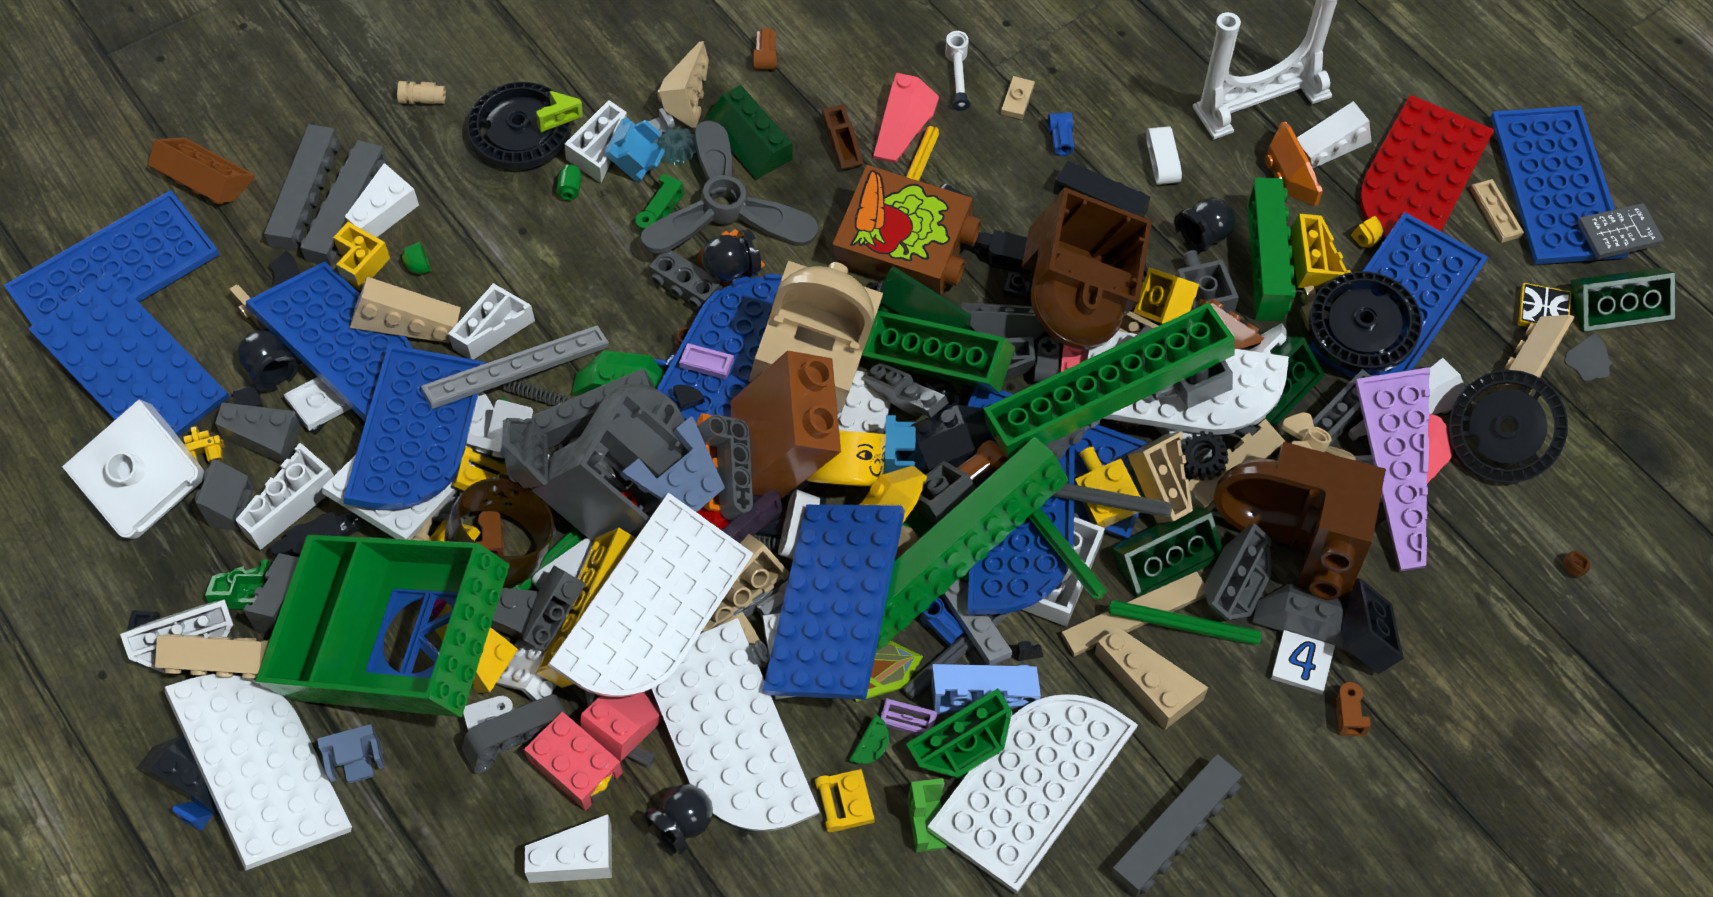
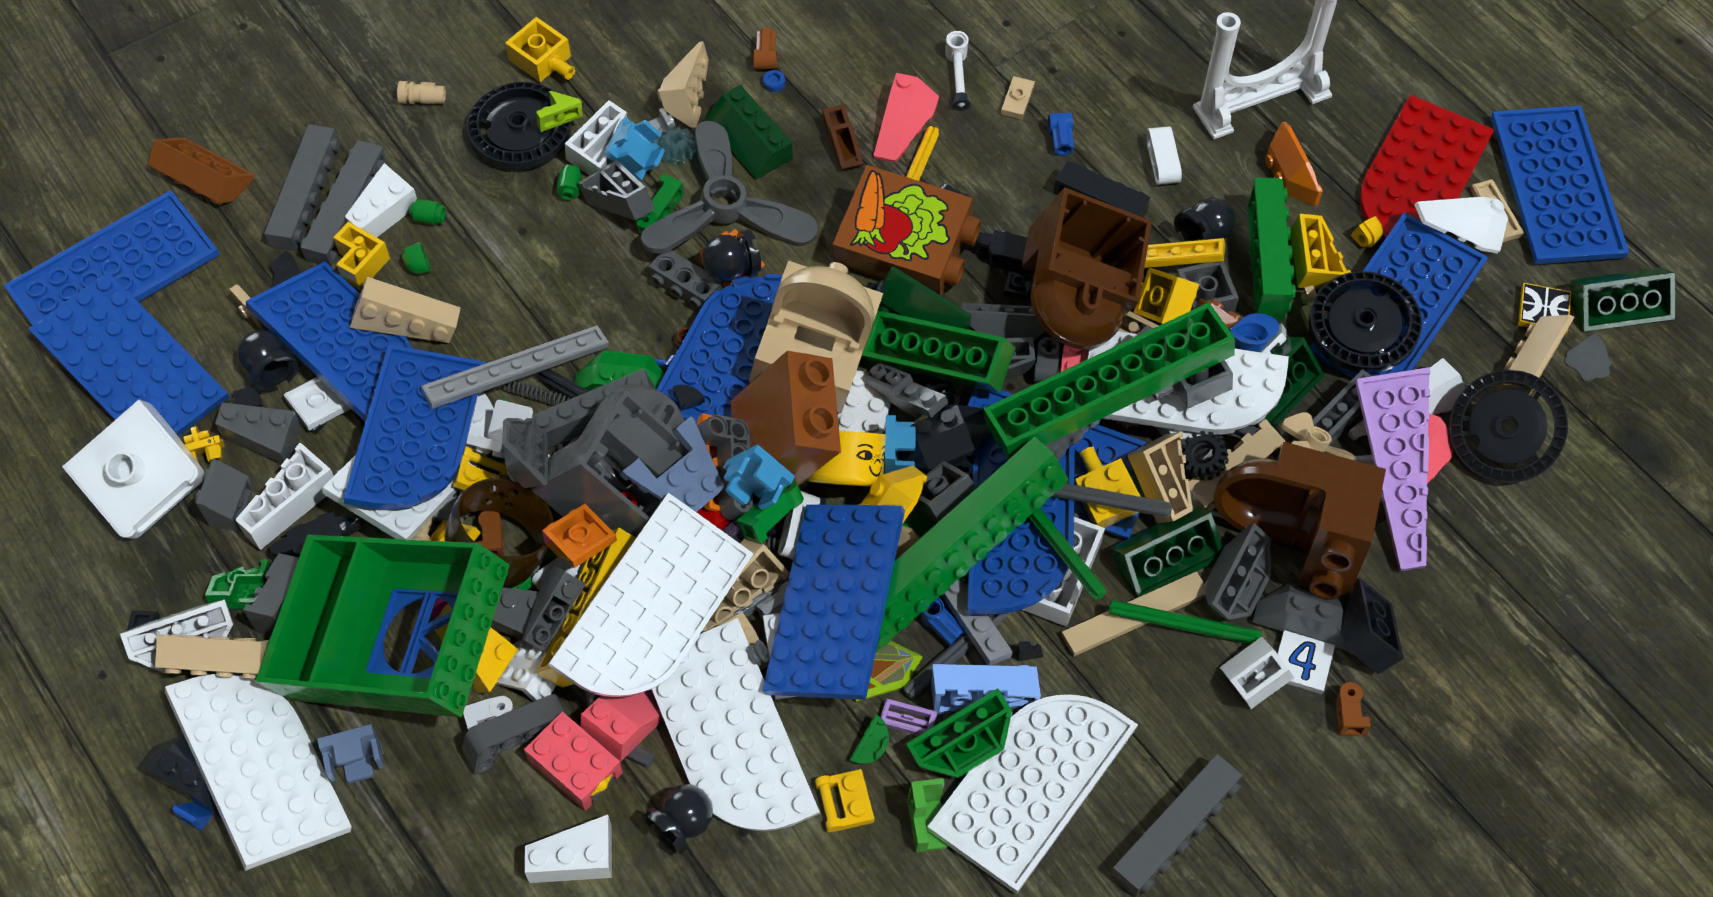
(428, 211): none -> green brick
(490, 322): white wedge -> none
(540, 51): none -> yellow brick
(560, 383): none -> black axle
(578, 536): none -> orange plate
(617, 192): none -> dark grey wedge
(706, 361): lavender tile -> none
(756, 473): none -> dark azure panel
(763, 520): none -> green leg
(774, 81): none -> blue tile
(987, 460): dark orange piece -> none
(1149, 677): tan wedge -> none
(1185, 253): none -> yellow tile
(1254, 332): none -> blue piece
(1257, 672): none -> white slope
(1336, 135): white wedge -> none
(1470, 219): none -> white wedge
(1576, 563): reddish brown tile -> none
(1620, 231): dark grey tile -> none

